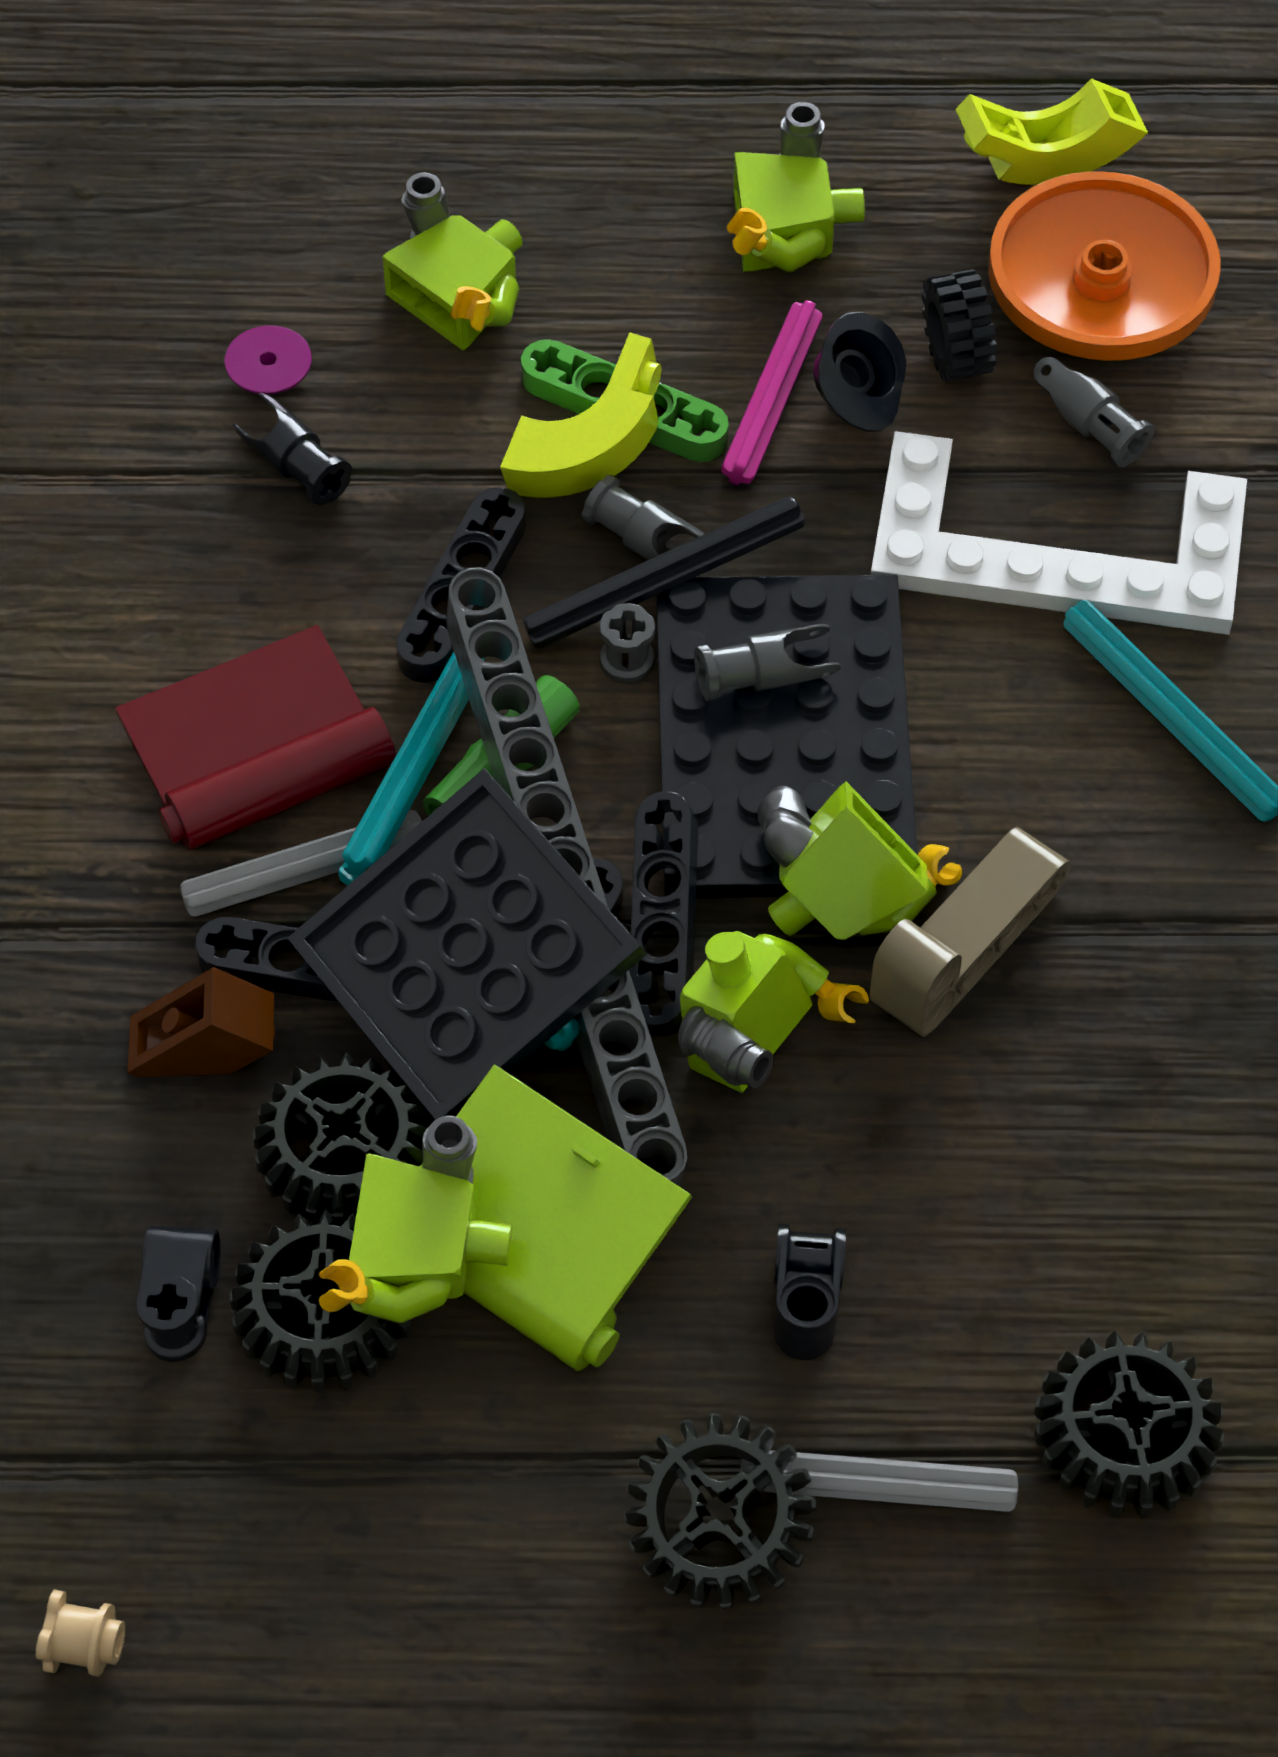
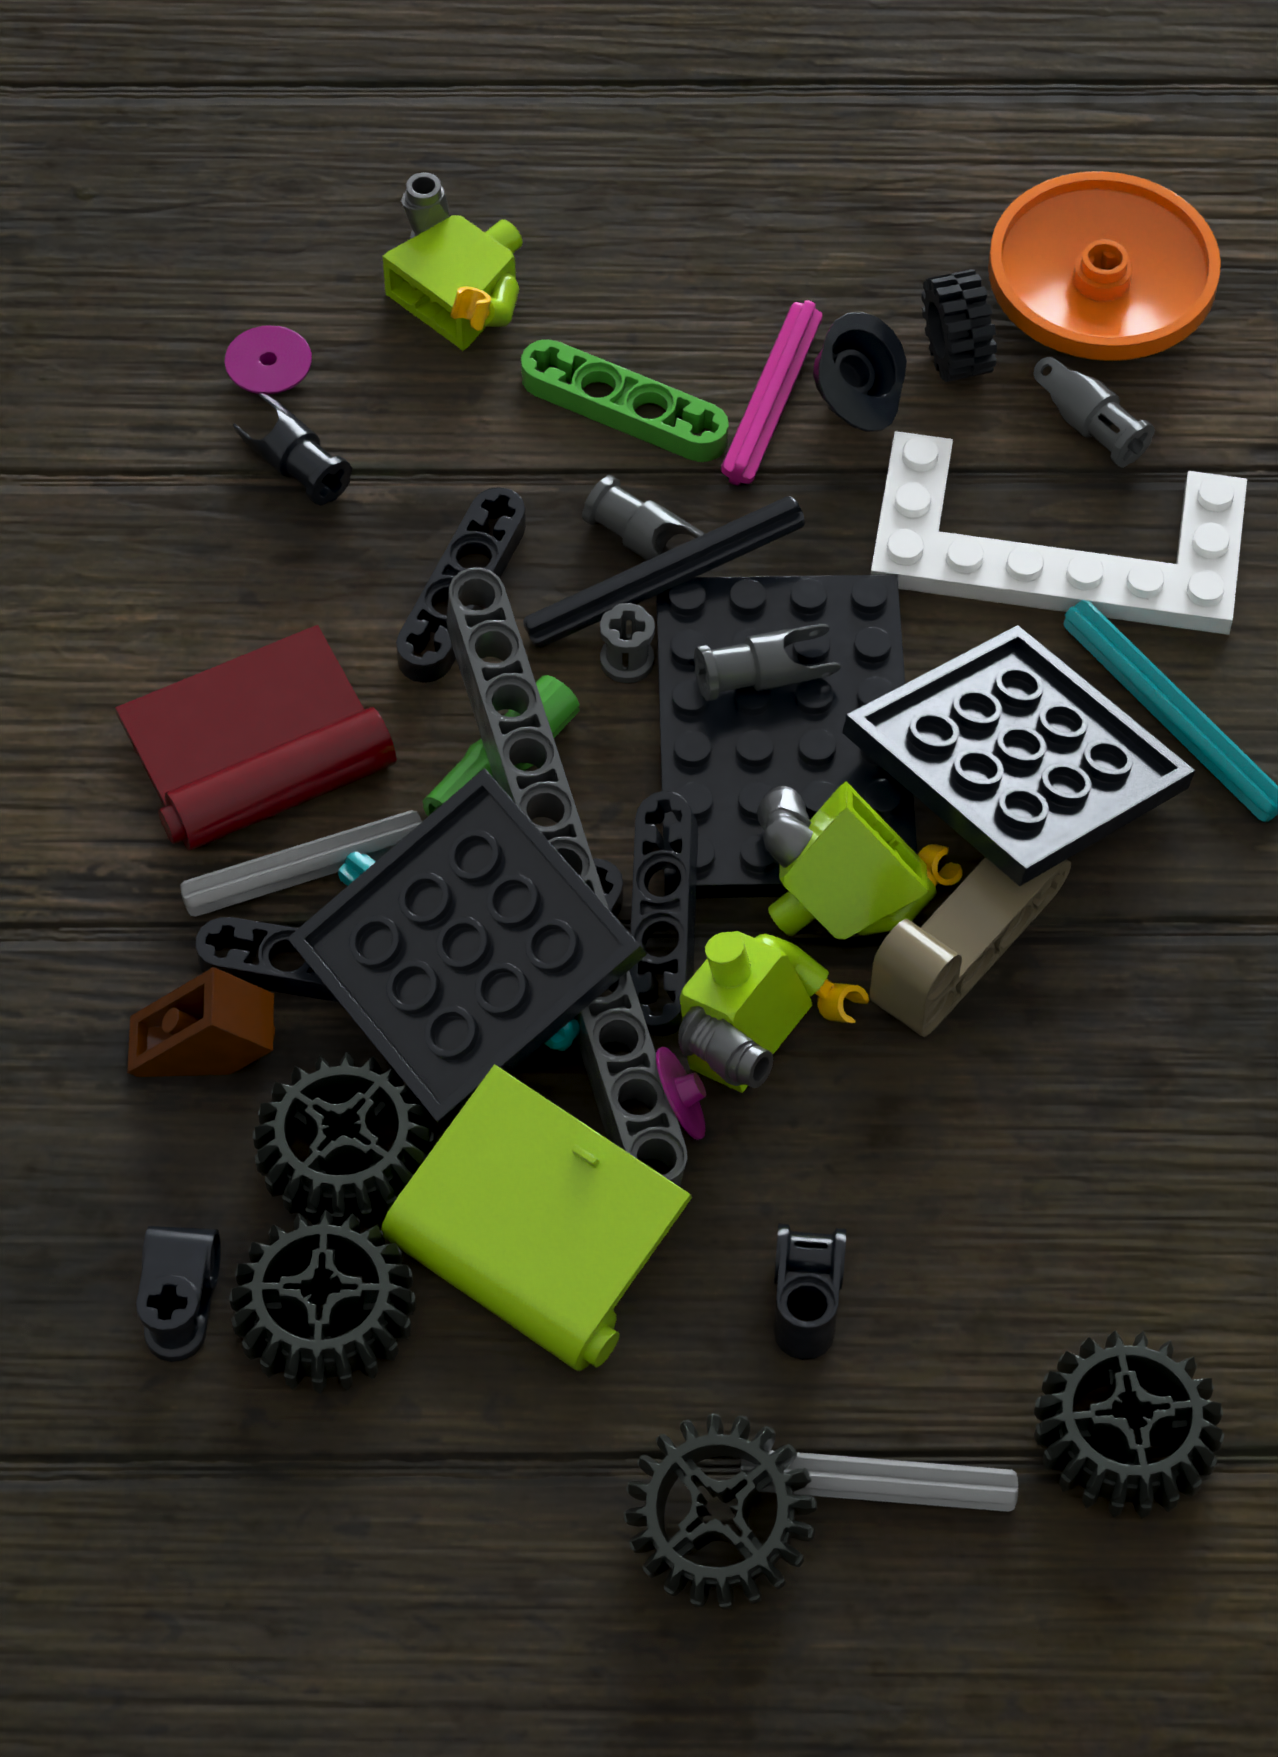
(79, 1636): tan brick -> none
(407, 771): teal axle -> none
(416, 1231): lime torso -> none
(602, 441): neon yellow arch -> none
(682, 1092): none -> magenta piece
(786, 199): lime torso -> none
(1018, 754): none -> black plate
(1056, 141): neon yellow arch -> none

